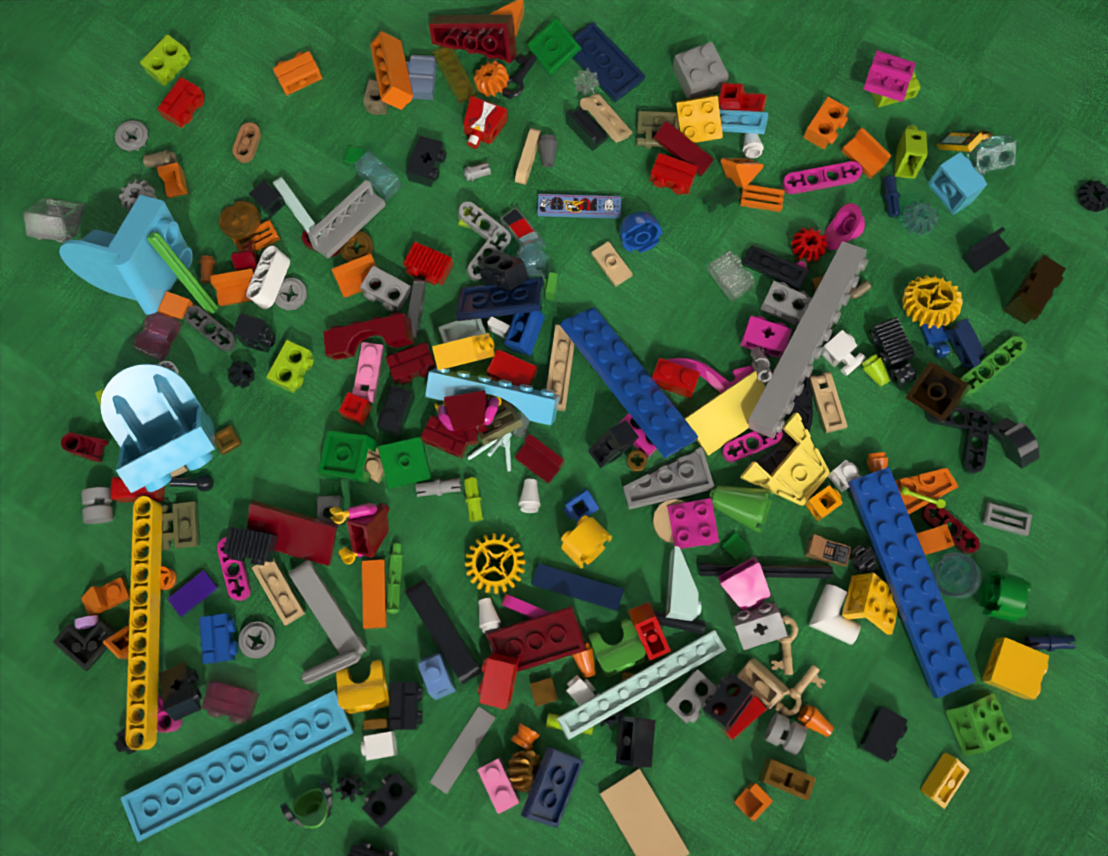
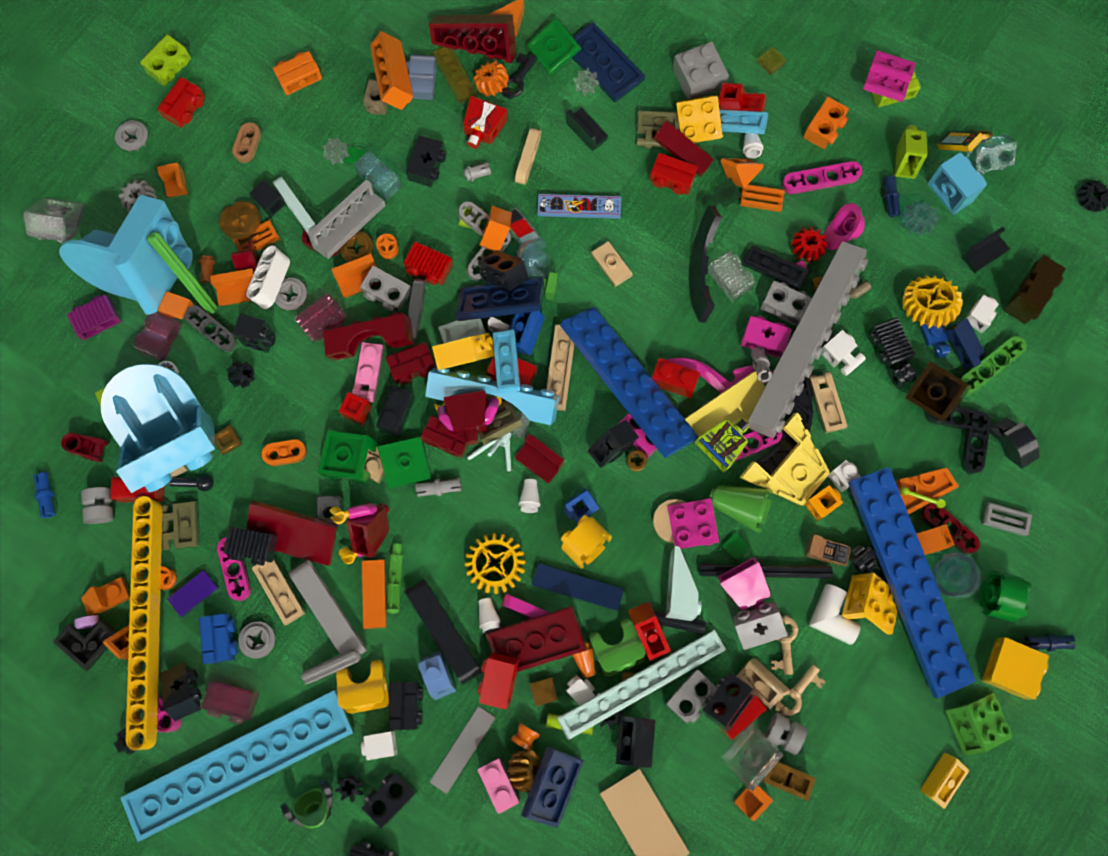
(44, 495): none -> blue pin
(94, 317): none -> magenta brick
(159, 159): dark tan cone -> none
(284, 365): lime brick -> none
(285, 452): none -> orange plate
(320, 317): none -> clear pink brick
(335, 150): none -> clear gear
(376, 723): pearl gold tile -> none
(383, 244): none -> orange wheel
(473, 499): lime axle -> none
(496, 229): none -> orange slope
(506, 361): none -> medium azure tile
(548, 148): dark grey cone -> none
(606, 117): tan plate -> none
(640, 231): blue cylinder -> none
(679, 479): light grey wing -> none
(699, 291): none -> black tile
(724, 443): none -> torso
(752, 756): none -> clear tile
(771, 60): none -> clear yellow tile
(814, 720): orange cone -> none
(867, 153): orange panel -> none
(876, 370): lime cone -> none
(877, 461): orange cone -> none
(883, 734): black brick -> none
(982, 313): none -> white brick

